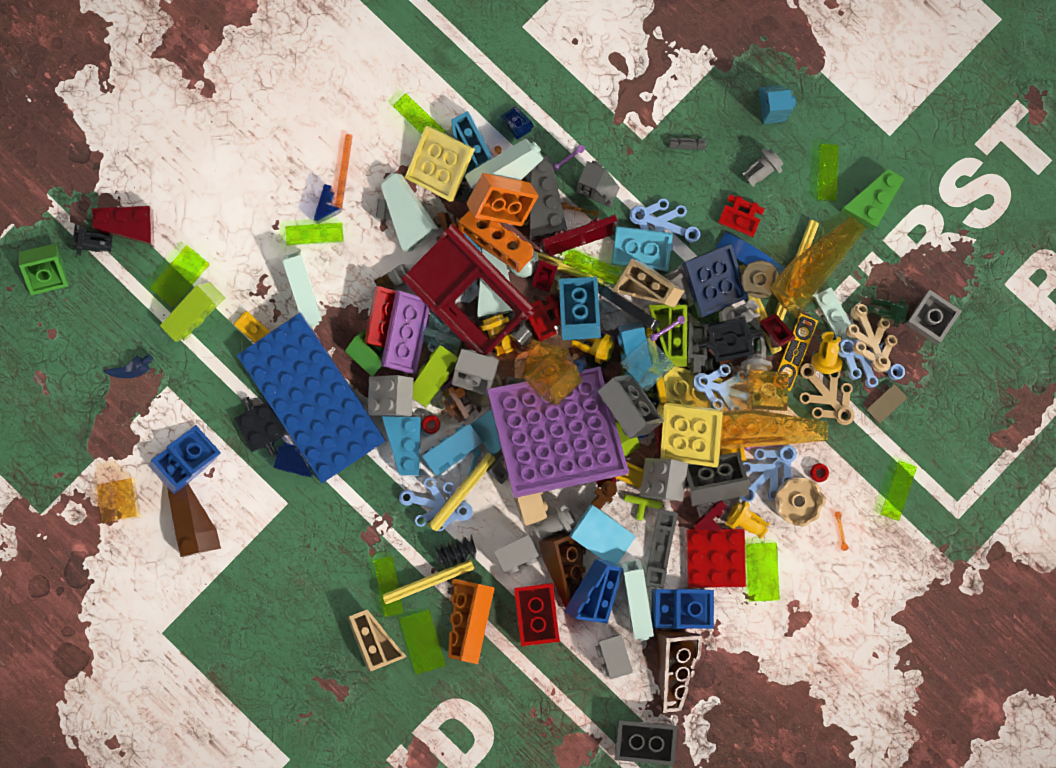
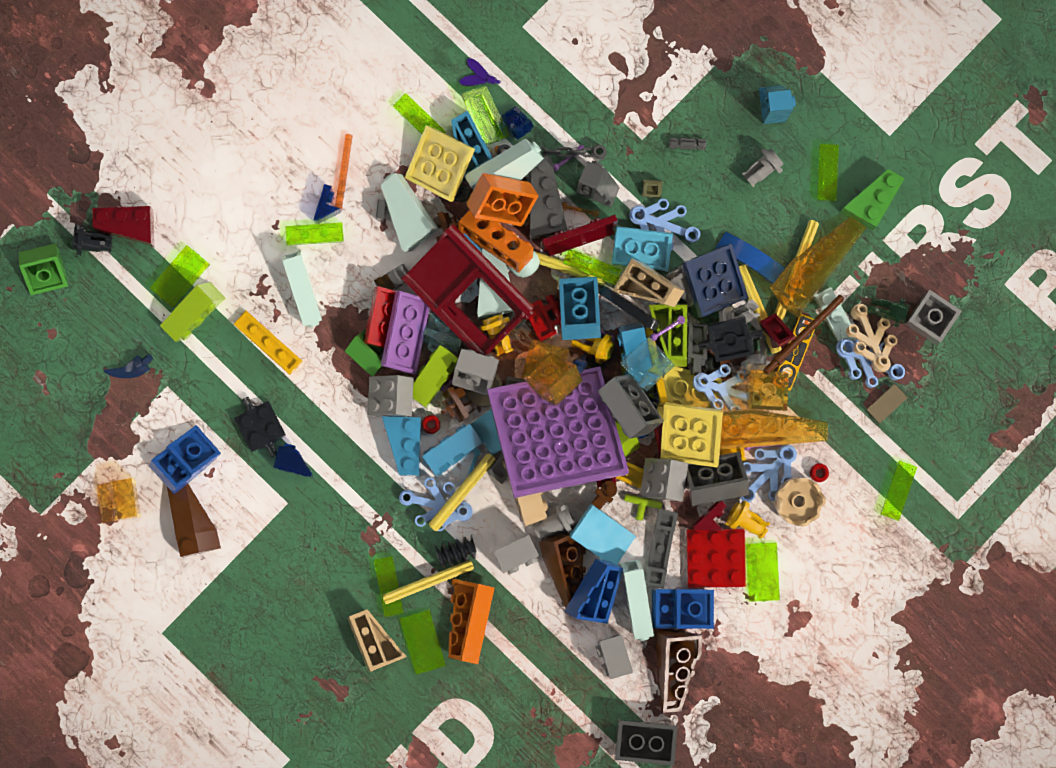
(311, 397): blue plate -> none
(481, 75): none -> dark purple piece
(485, 115): none -> clear neon green piece
(521, 336): dark grey leg -> none
(536, 614): red brick -> none
(545, 274): dark red slope -> none
(571, 152): none -> dark grey piece
(652, 188): none -> olive slope
(738, 220): red plate -> none
(758, 279): dark tan tile -> none
(779, 358): none -> reddish brown bar
(827, 359): yellow piece -> none
(828, 397): tan plant -> none
(844, 546): clear orange hinge -> none

